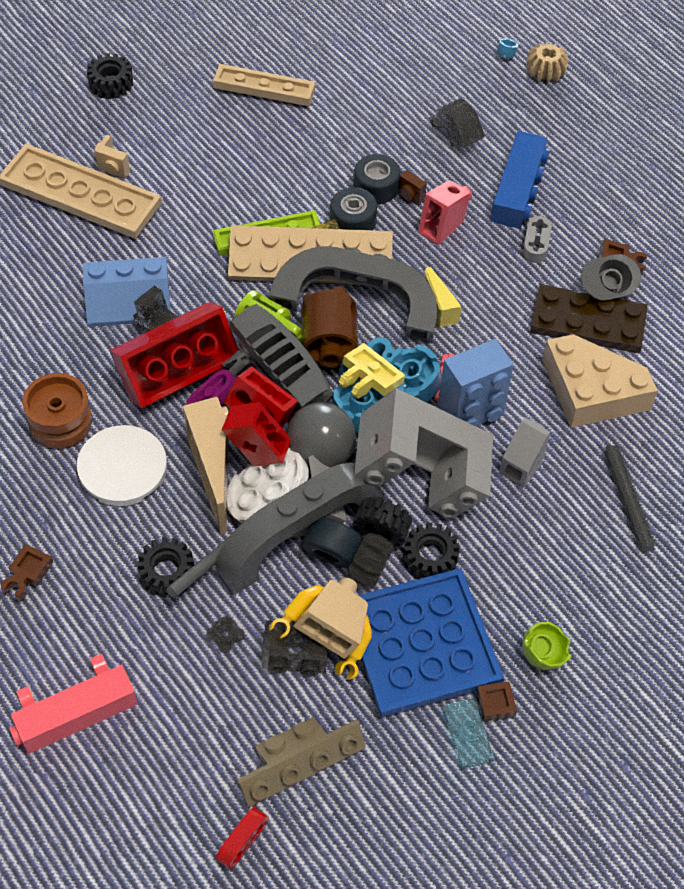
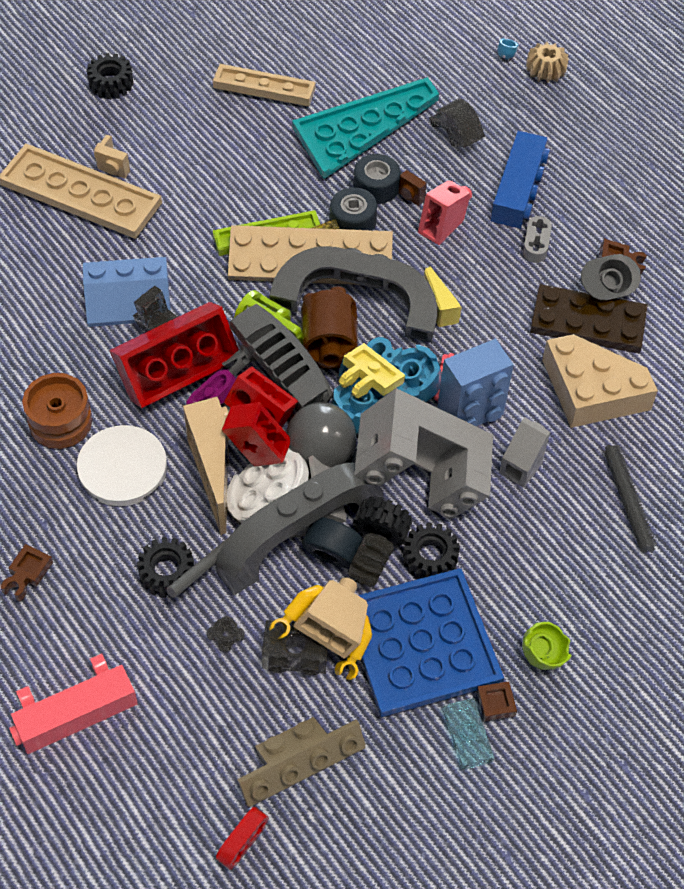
(349, 129): none -> teal wing

